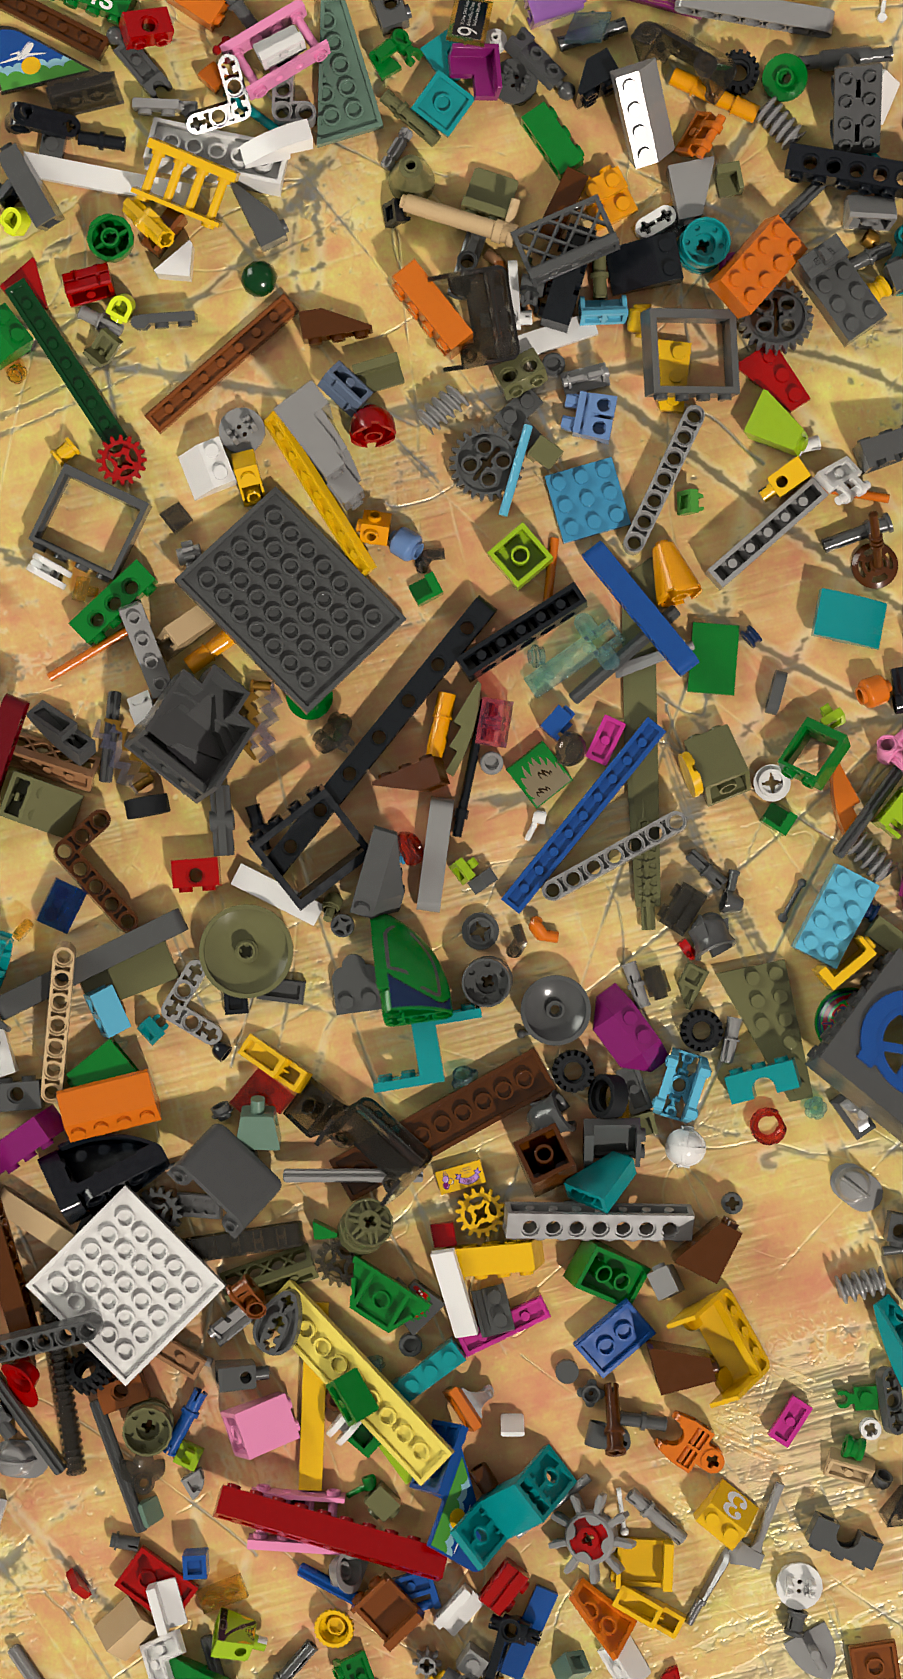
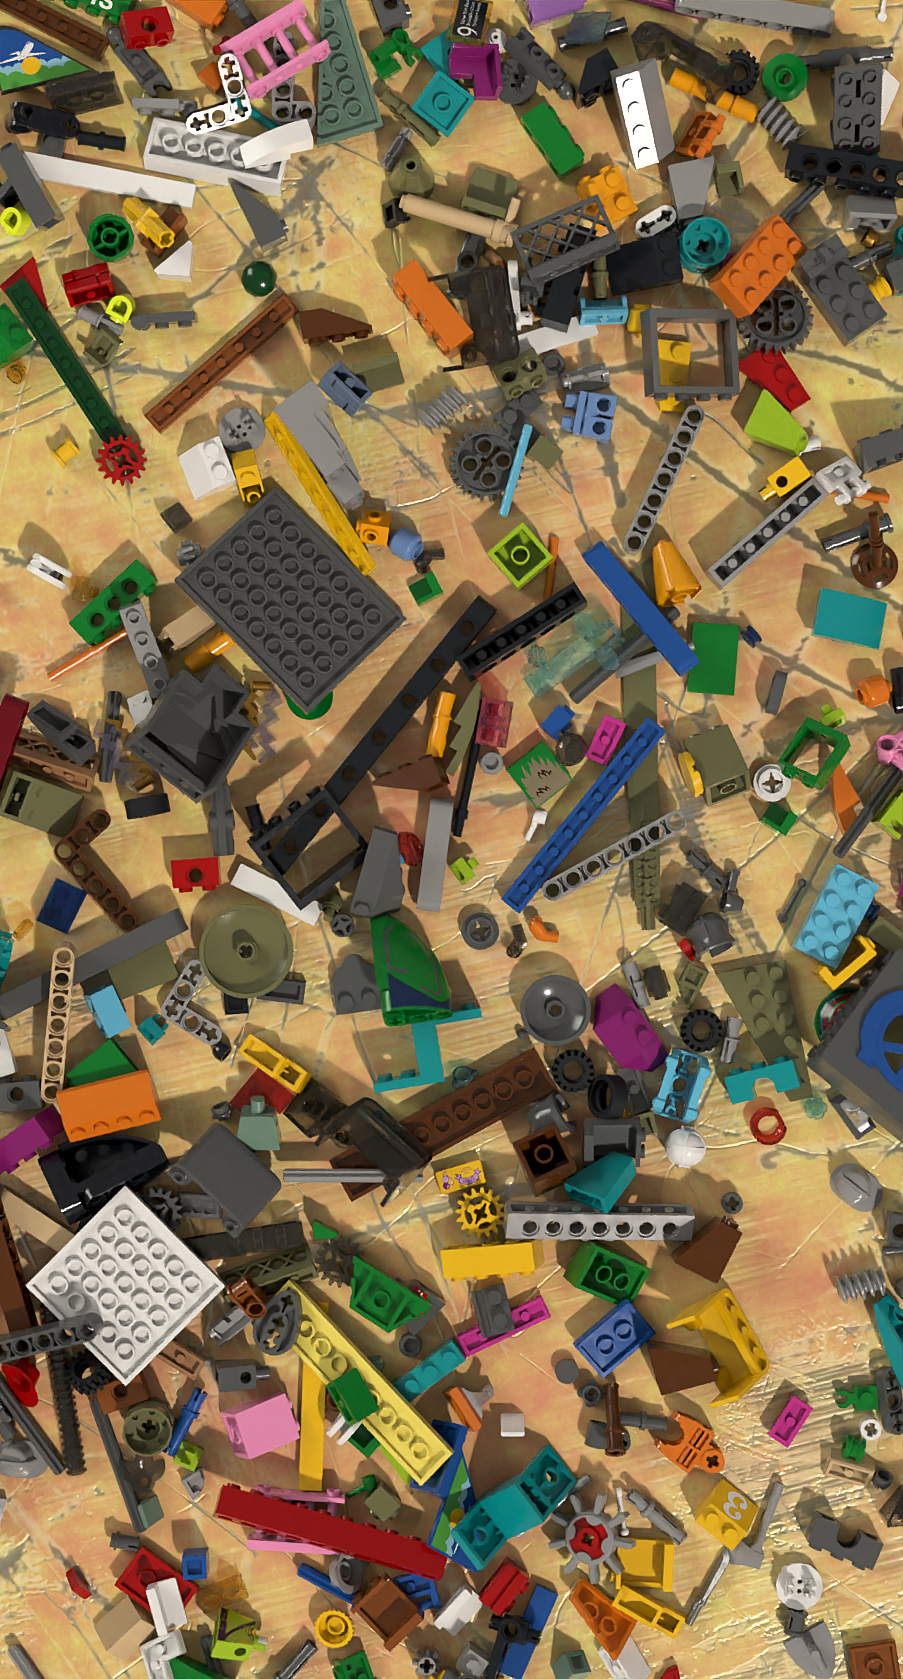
(67, 473): dark grey window -> none
(203, 168): yellow fence -> none
(279, 47): white panel -> none
(334, 734): clear smoke plate -> none
(352, 1228): olive wheel -> none
(372, 425): red cylinder -> none
(443, 1234): red slope -> none
(454, 1292): white tile -> none
(474, 986): dark grey wheel -> none
(482, 881): dark grey piece -> none
(483, 1477): reddish brown piece -> none
(566, 194): reddish brown slope -> none
(587, 500): dark azure plate -> none
(665, 1281): light grey brick -> none
(688, 502): bright green tile -> none
(871, 858): light grey piece -> none

